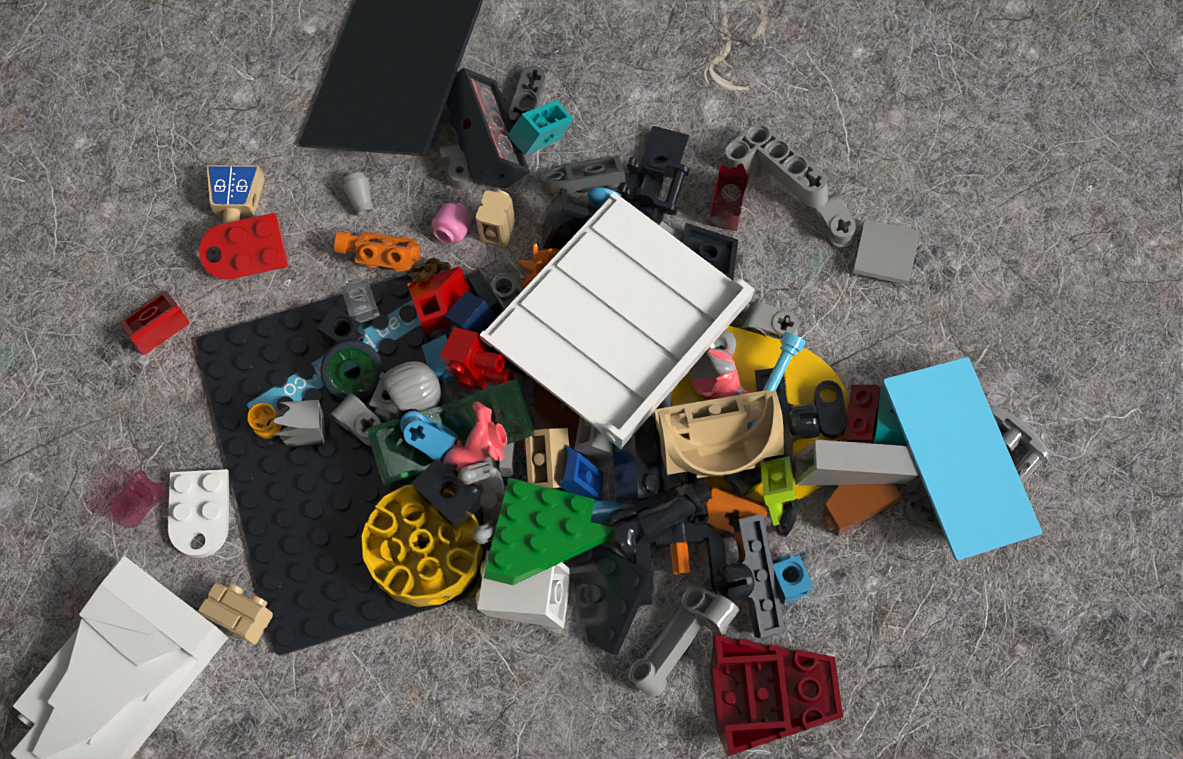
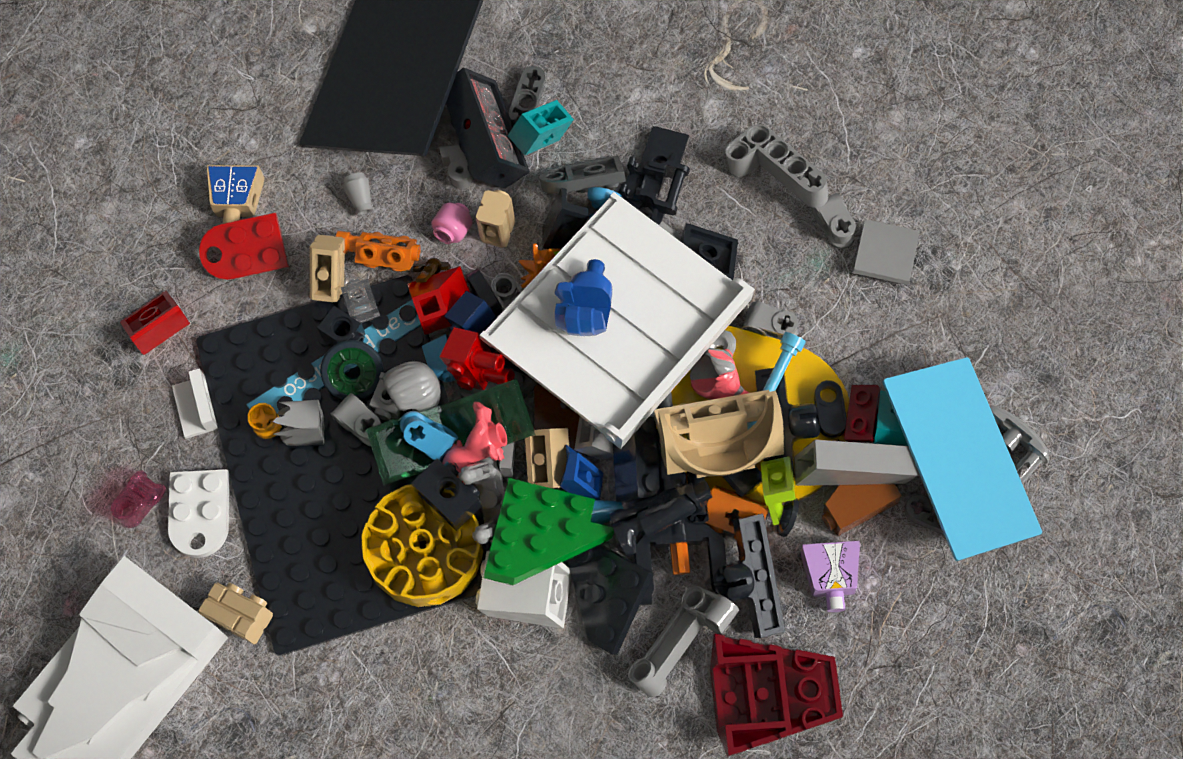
(194, 405): none -> white panel
(327, 268): none -> tan brick
(584, 302): none -> blue piece
(726, 176): dark red piece -> none
(798, 589): dark azure brick -> none
(832, 571): none -> lavender torso

